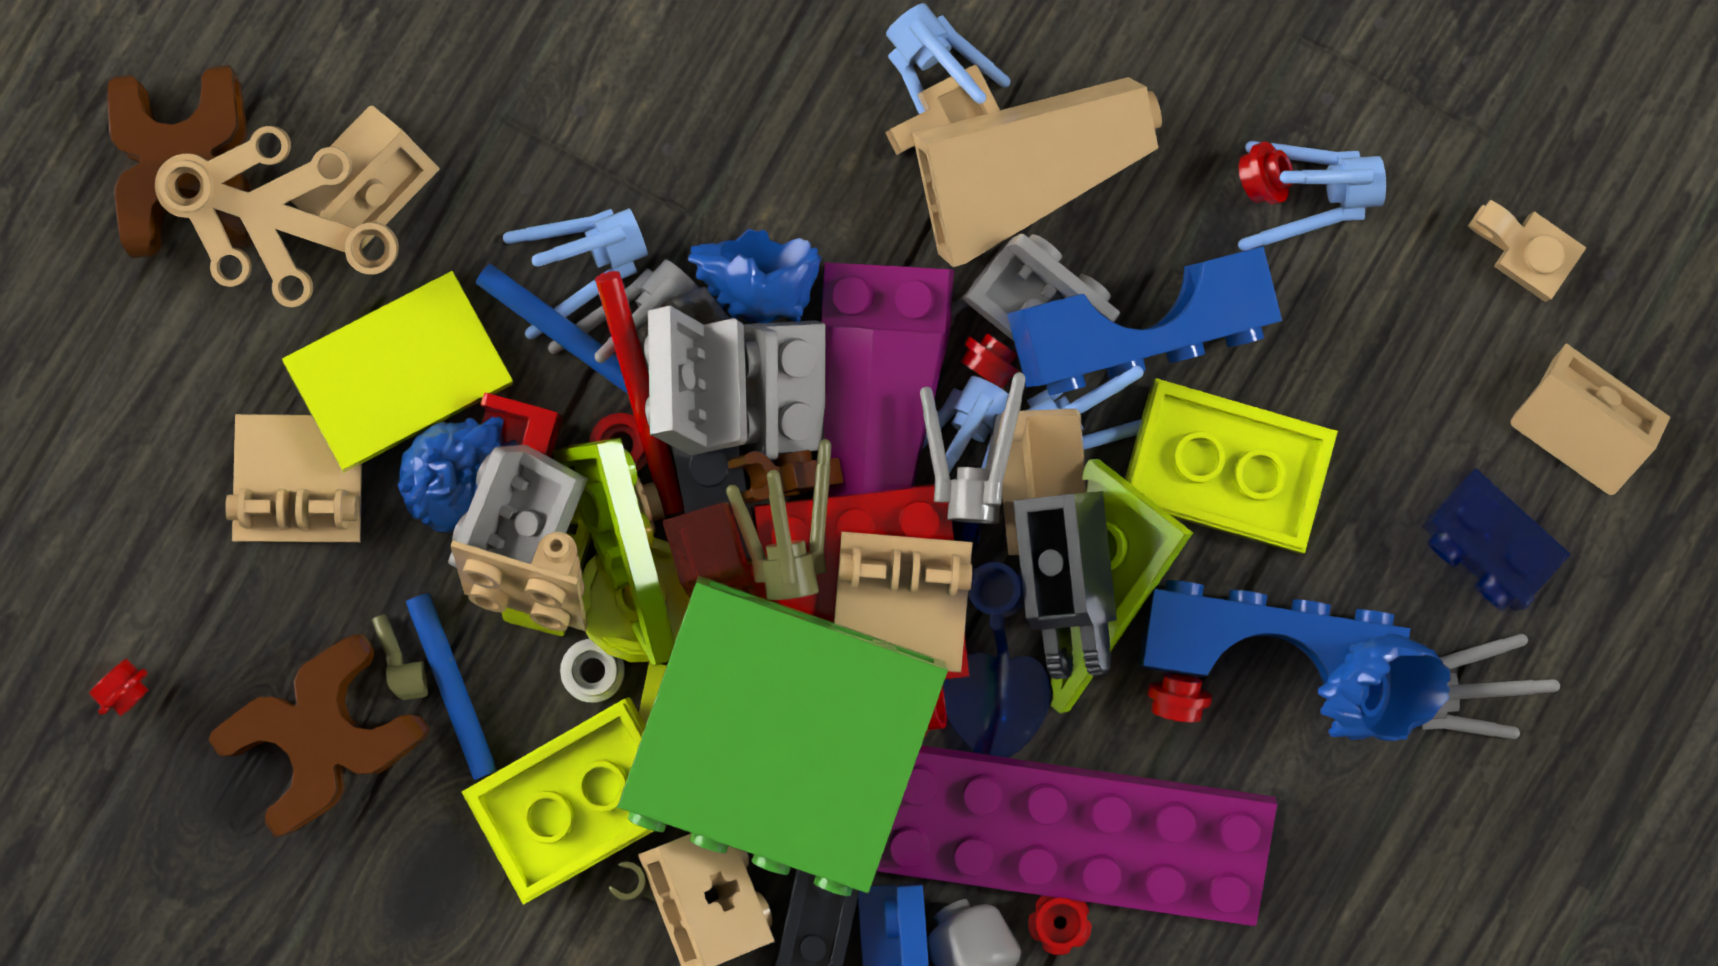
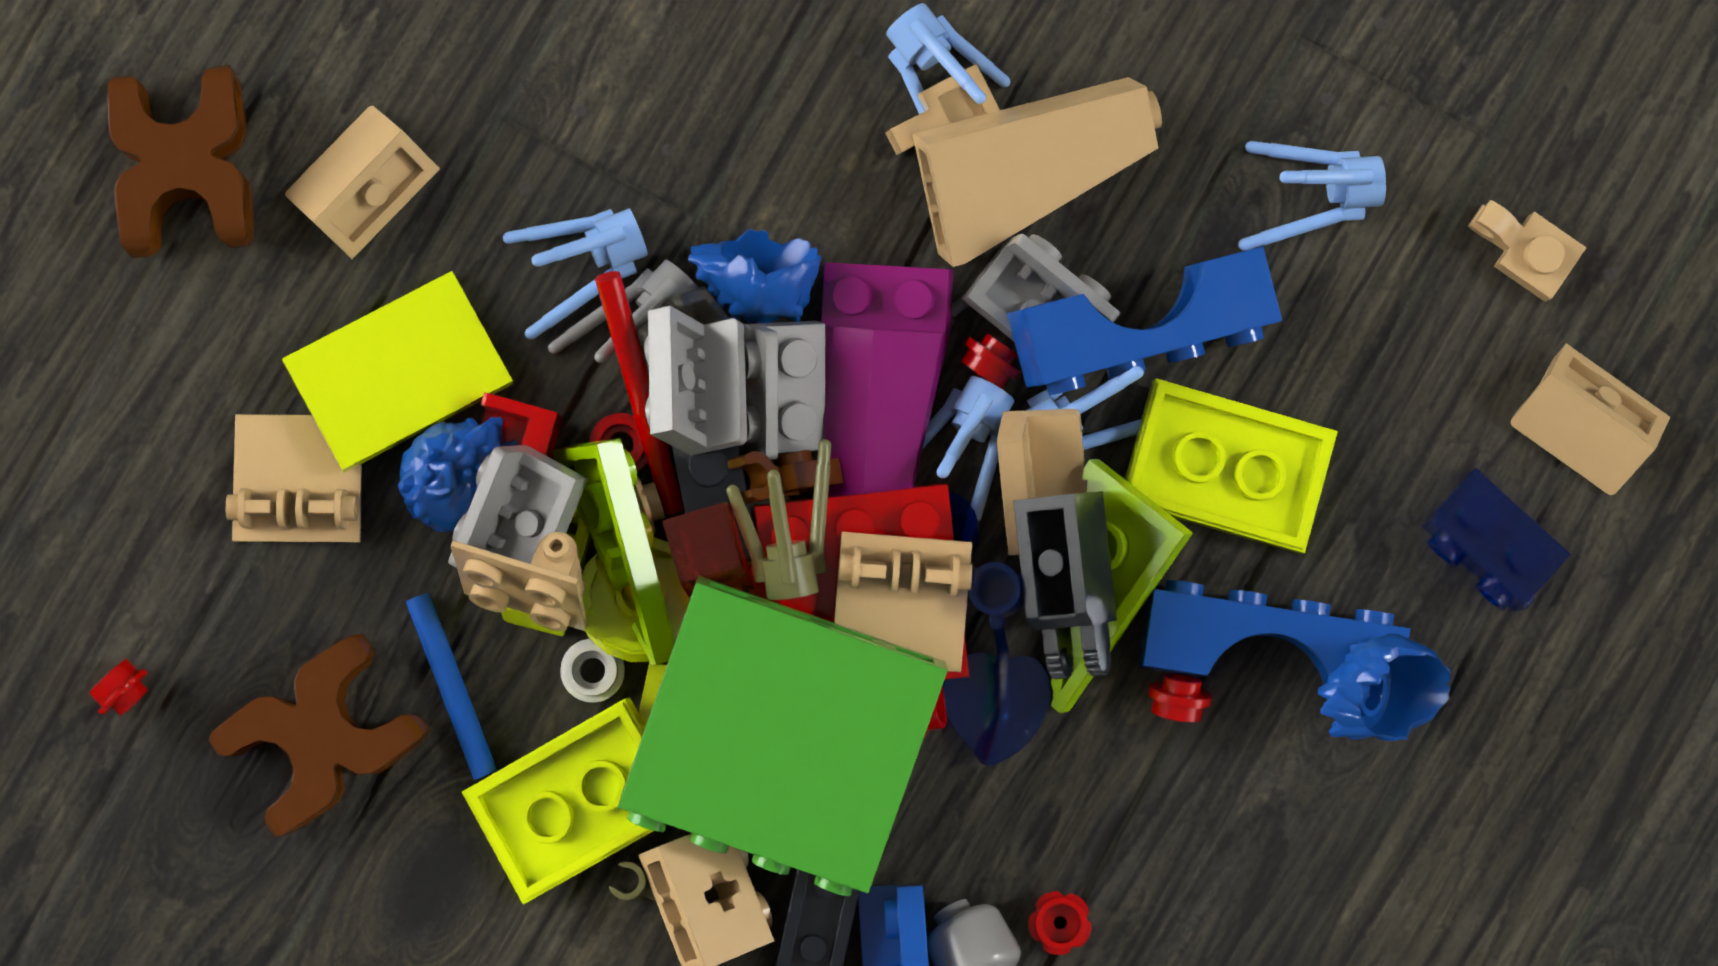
(265, 212): tan plant -> none
(405, 680): olive hand -> none
(549, 322): blue bar -> none
(976, 491): light grey plant -> none
(1082, 835): magenta plate -> none
(1261, 173): red plate -> none
(1484, 690): light grey plant -> none

